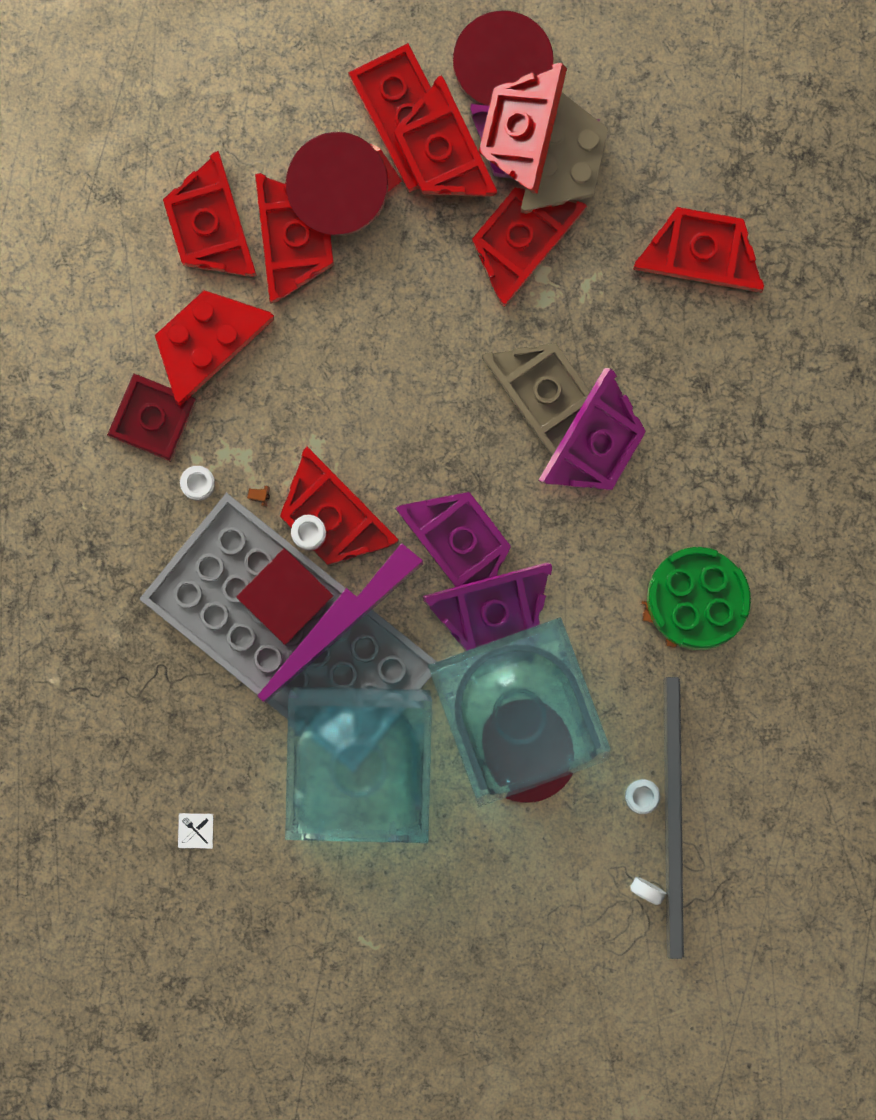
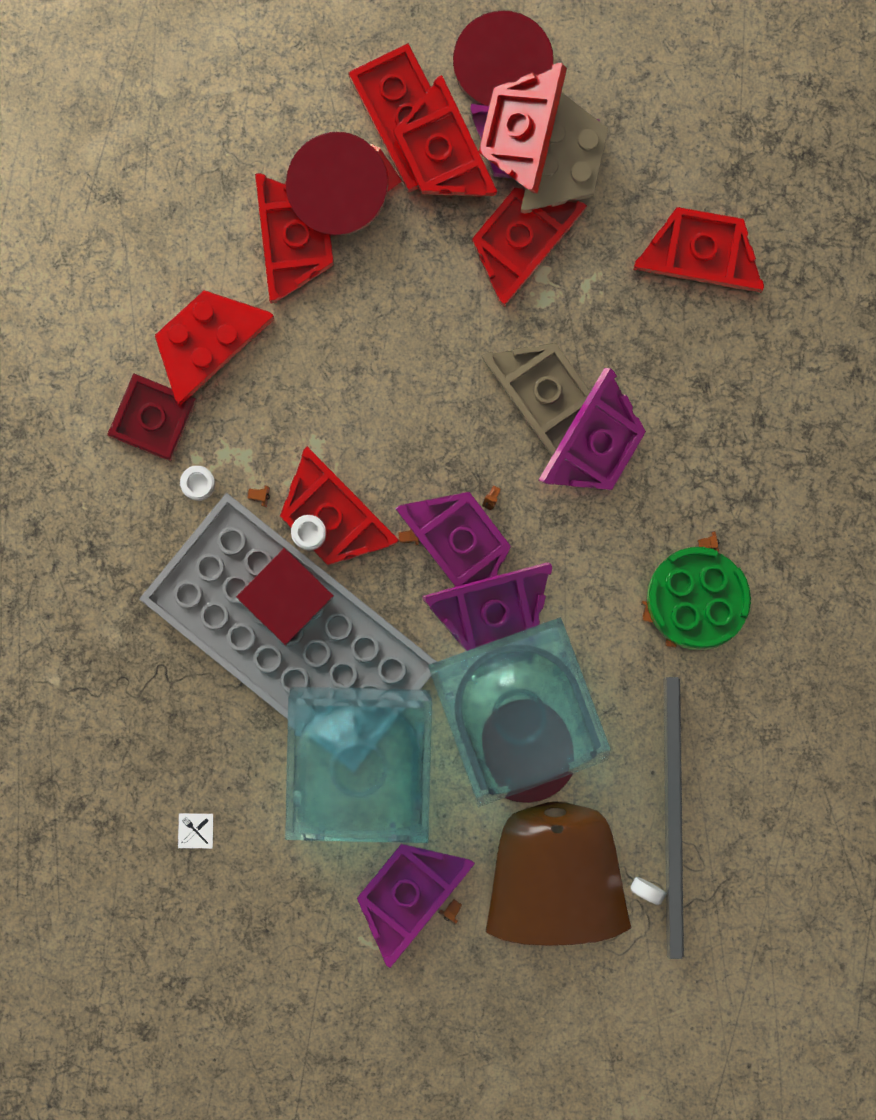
(208, 222): red wing -> none
(343, 616): magenta slope -> none
(408, 537): none -> dark orange piece
(408, 895): none -> magenta wing
(451, 911): none -> dark orange piece
(491, 499): none -> dark orange piece
(557, 884): none -> reddish brown piece
(642, 796): white tile -> none
(710, 542): none -> dark orange piece

